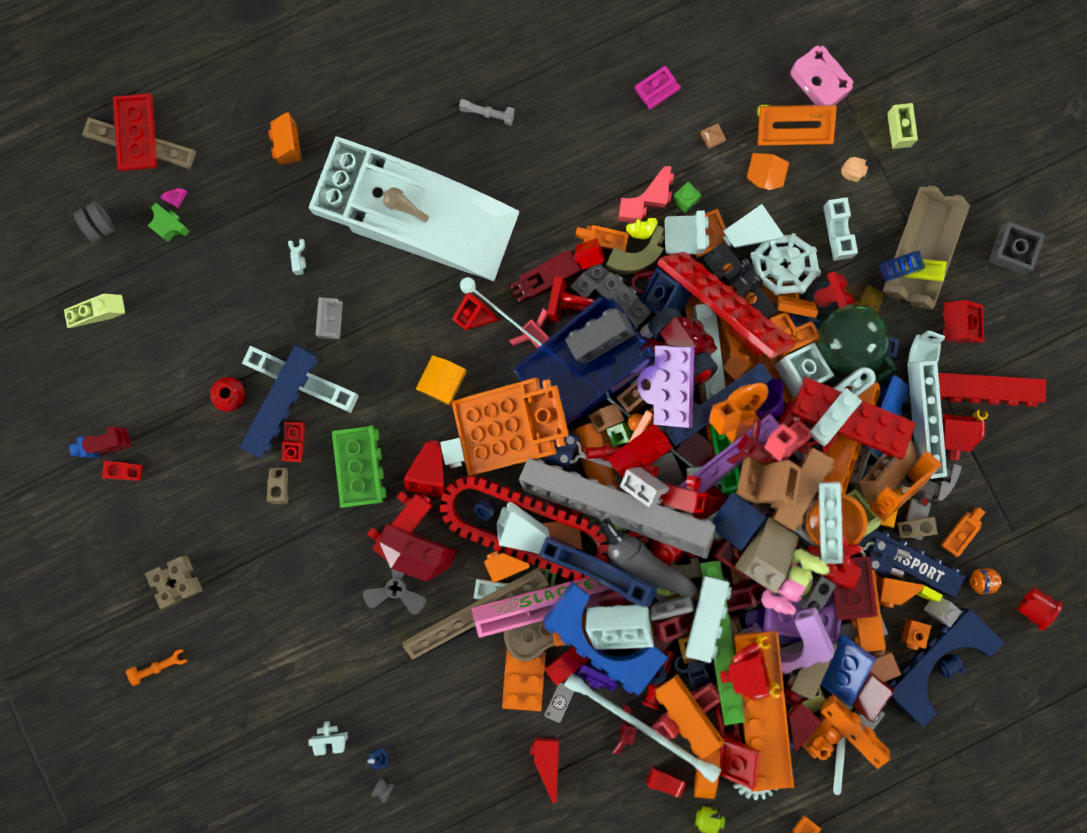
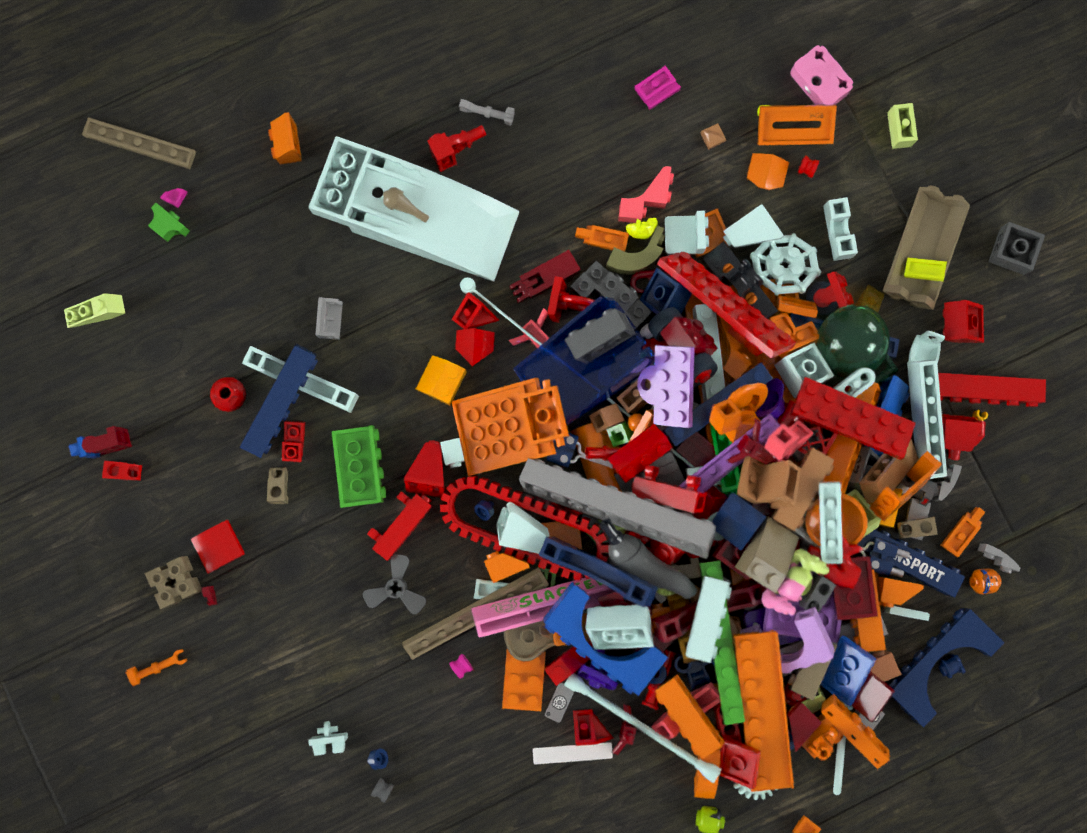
(94, 221): dark grey wheel -> none
(135, 132): red tile -> none
(209, 592): none -> dark red tile
(217, 546): none -> red slope
(298, 262): light aqua plate -> none
(415, 554): dark red wedge -> none
(445, 148): none -> red brick
(461, 666): none -> dark pink wheel
(474, 344): none -> red slope
(546, 759): red slope -> none
(572, 753): none -> white sticker
(589, 253): red brick -> none
(589, 729): none -> red slope
(643, 486): light grey hinge -> none
(665, 782): red leg -> none
(672, 607): light grey slope -> none
(686, 197): bright green brick -> none
(750, 672): red torso -> none
(808, 166): none -> red wheel
(835, 417): light aqua plate -> none
(854, 169): light nougat plate -> none
(907, 613): none -> light aqua tile
(915, 634): orange brick -> none
(918, 261): clear blue slope -> none
(929, 594): neon yellow tile -> none
(943, 611): light grey brick -> none
(1001, 559): none -> light grey slope
(1039, 608): red piece -> none

